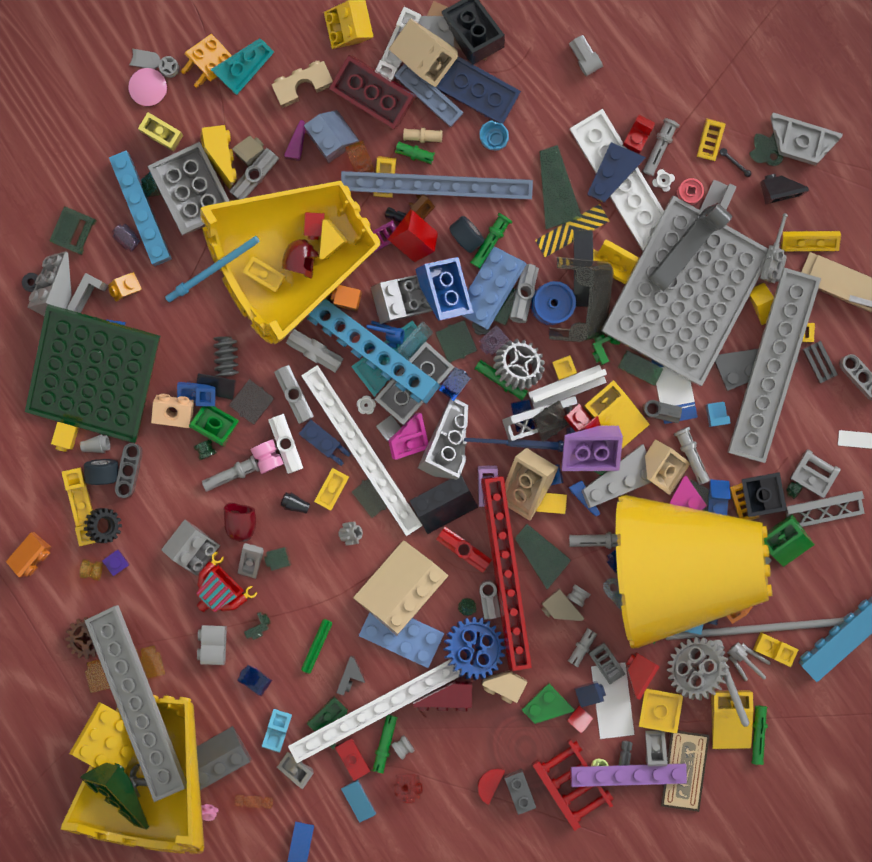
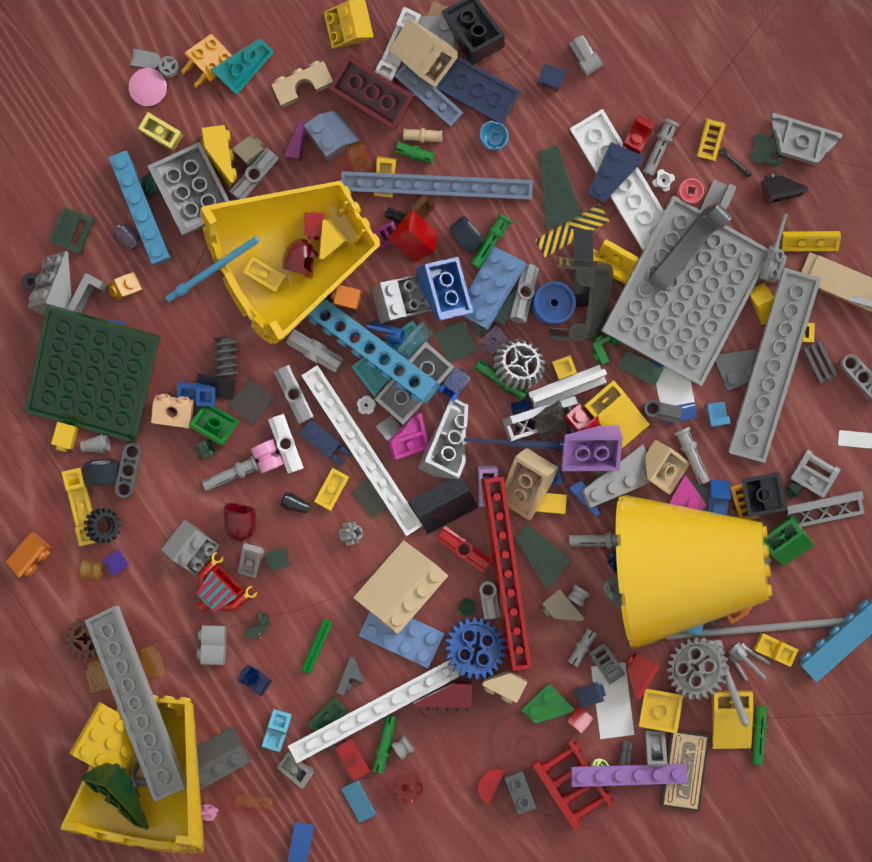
(551, 77): none -> dark blue panel

